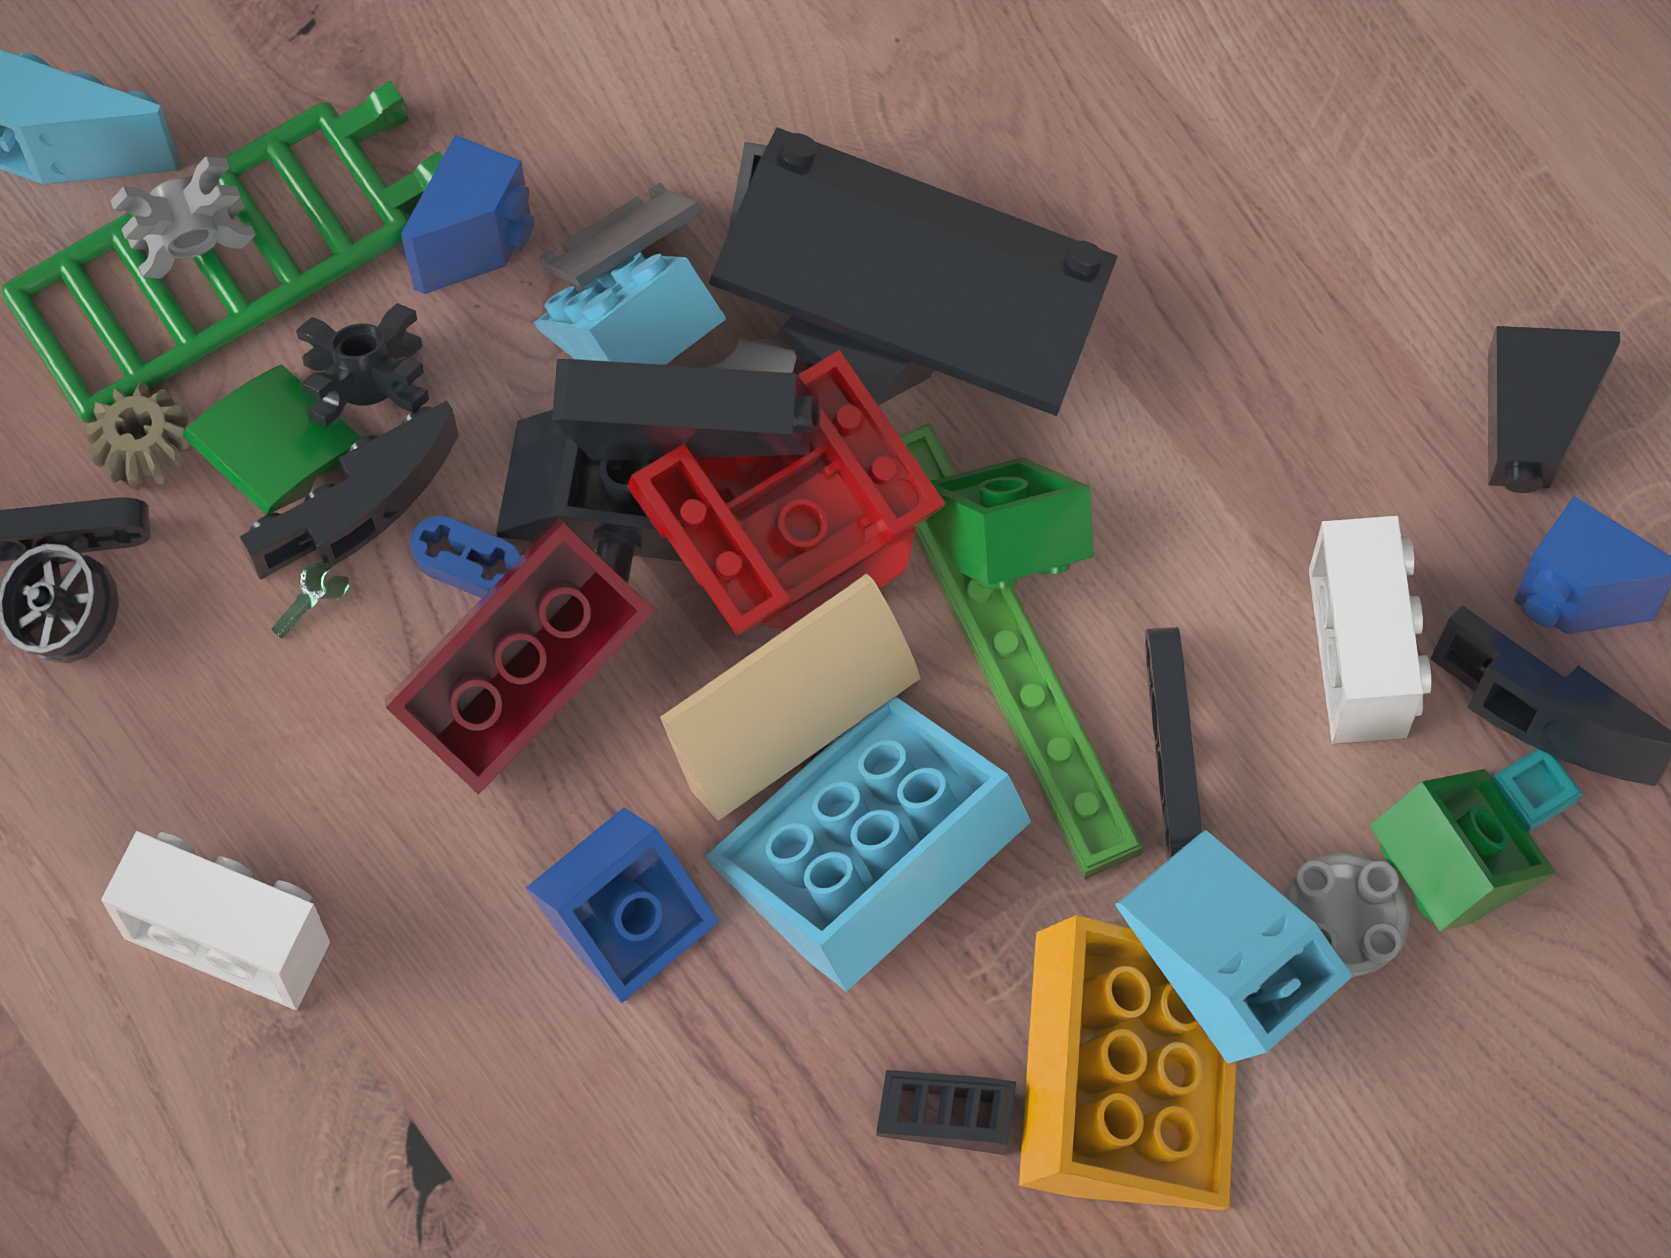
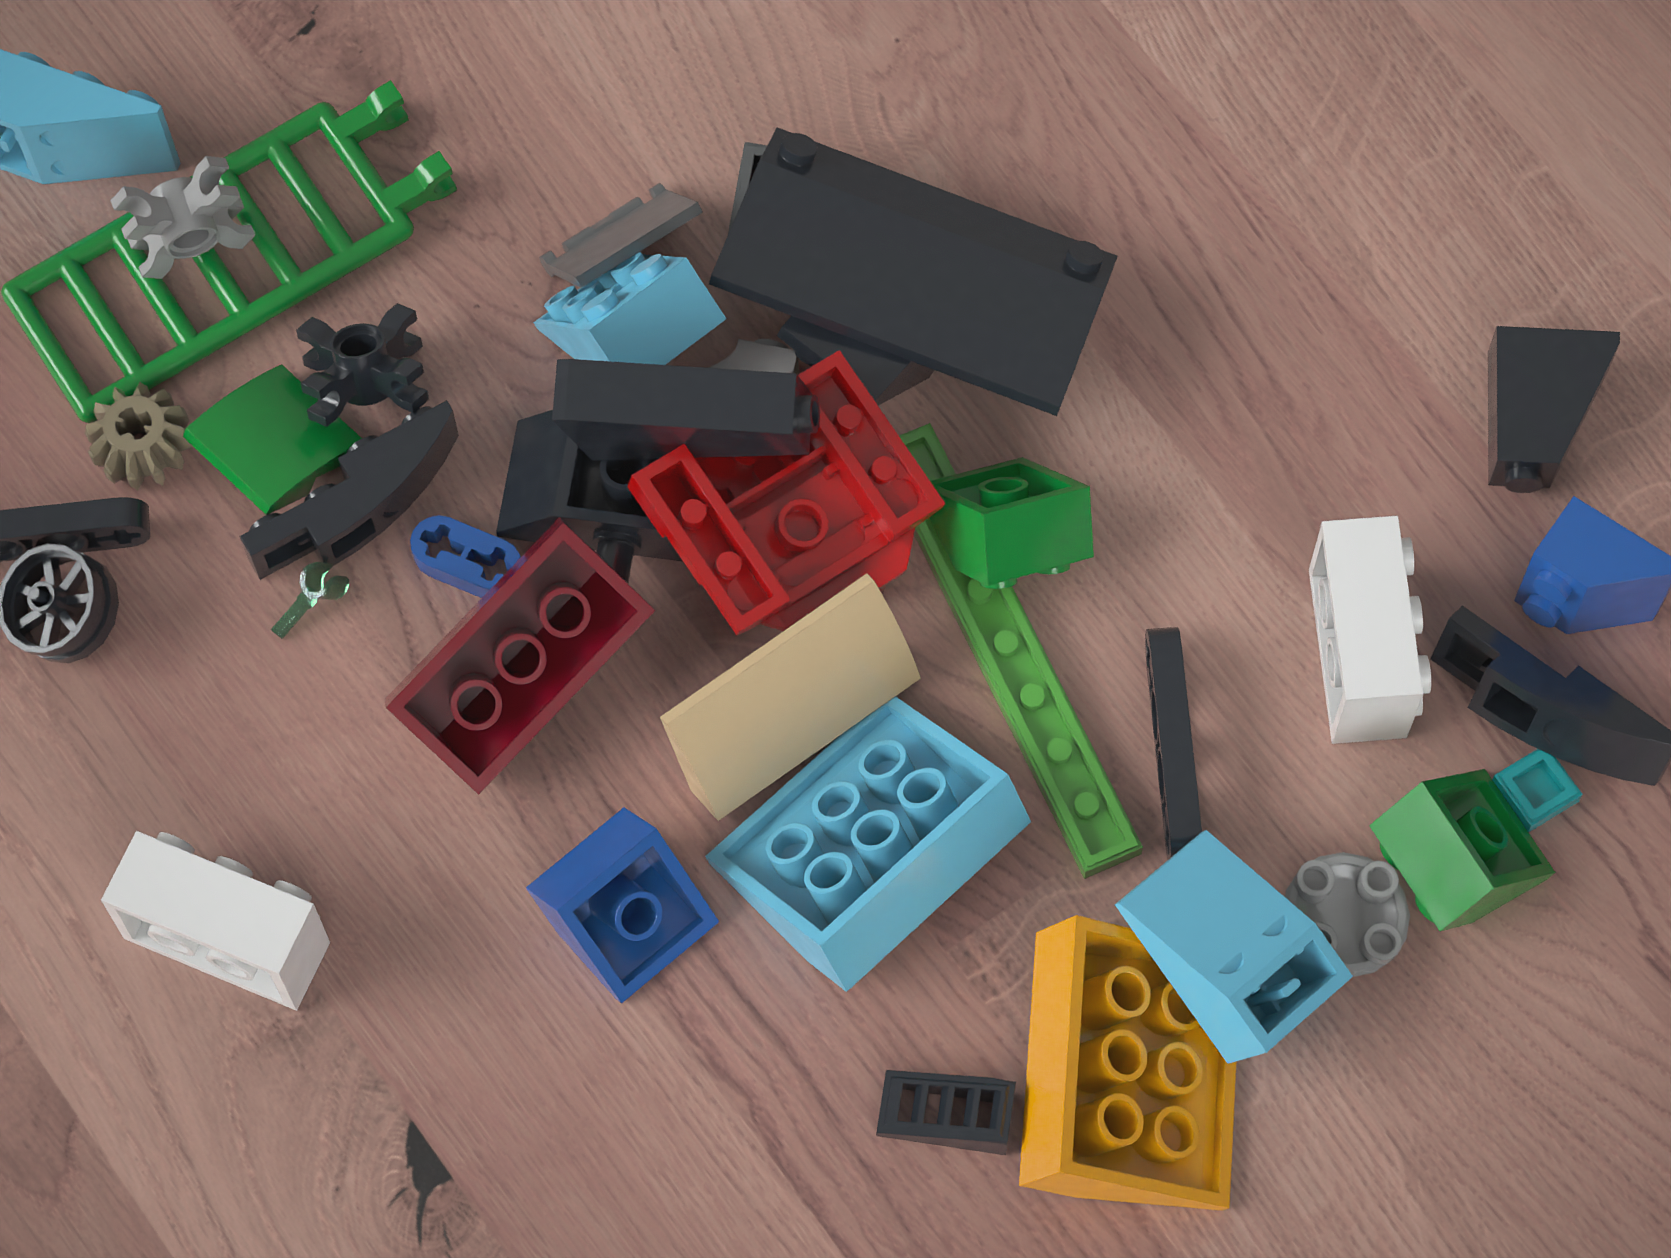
(467, 217): blue slope -> none

